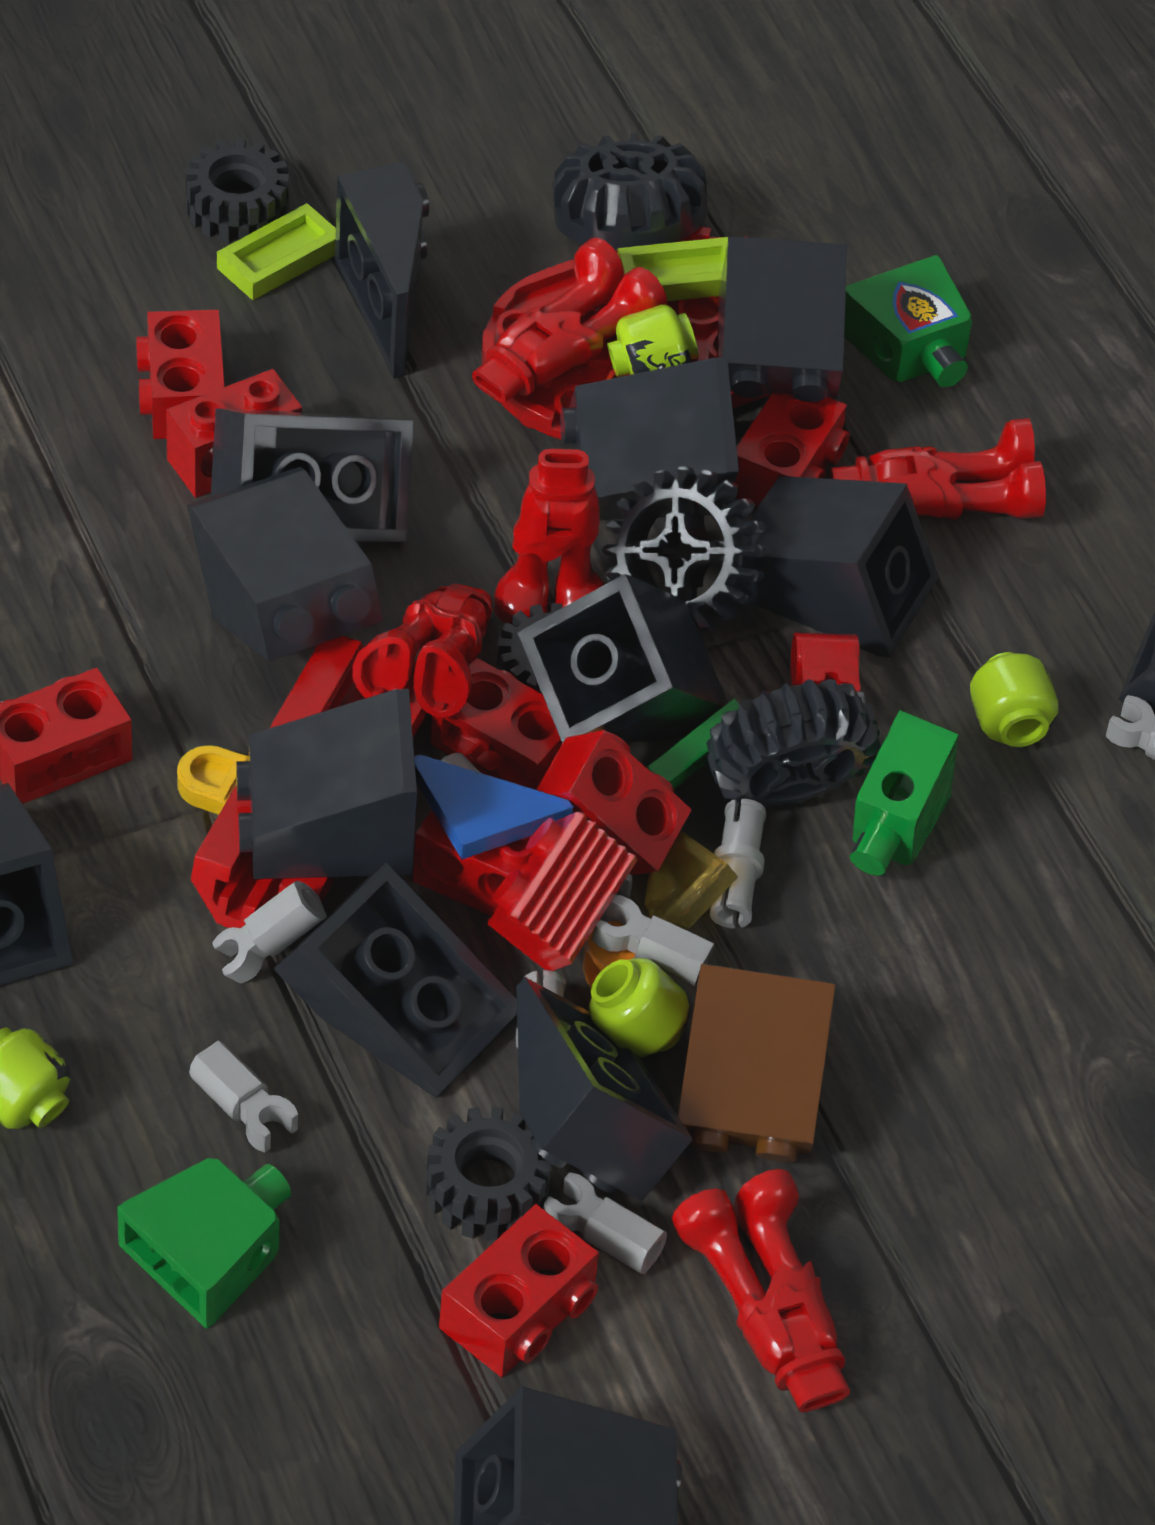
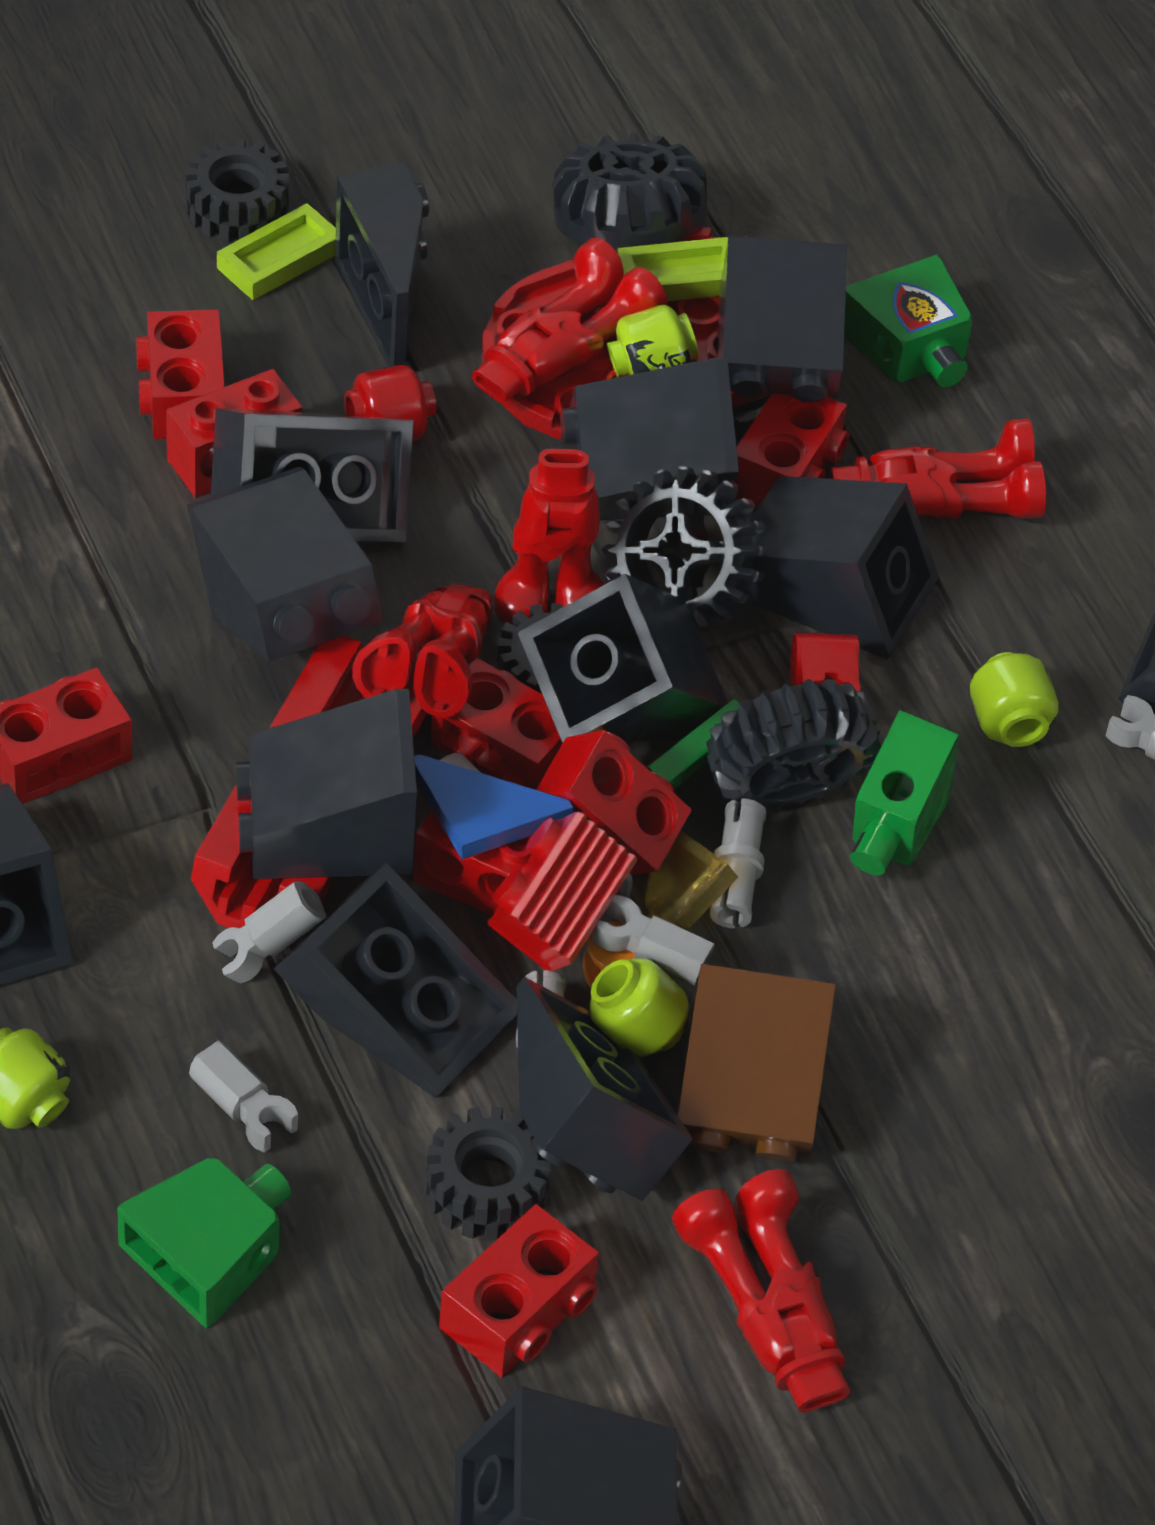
(208, 776): yellow tile -> none
(392, 394): none -> red head
(608, 1225): light grey bar -> none

